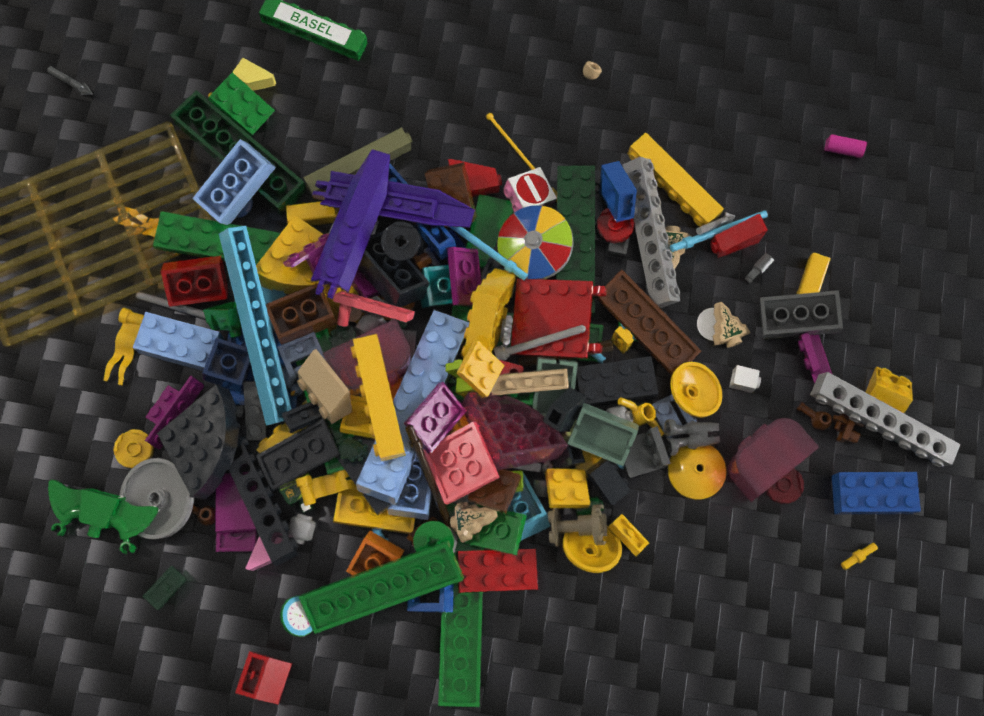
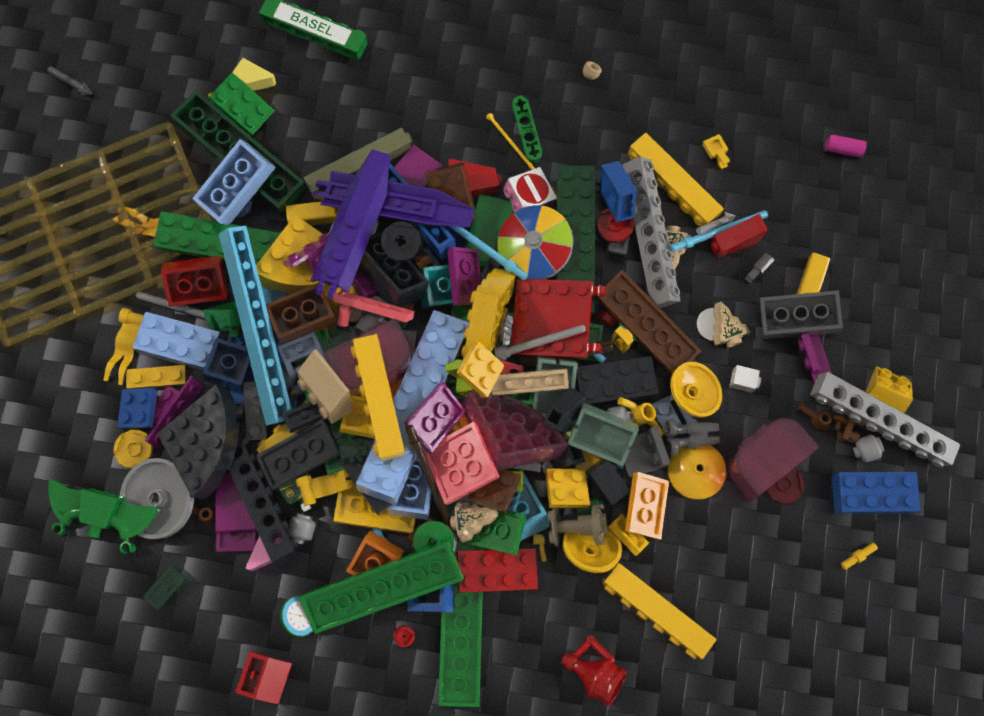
(137, 408): none -> blue plate
(156, 377): none -> yellow plate
(403, 636): none -> red tile
(415, 165): none -> magenta tile
(526, 129): none -> green beam
(538, 539): none -> yellow hand
(600, 677): none -> red piece
(607, 318): none -> red tile
(647, 505): none -> light orange plate
(659, 611): none -> yellow brick
(717, 148): none -> yellow plate
(868, 448): none -> light grey head

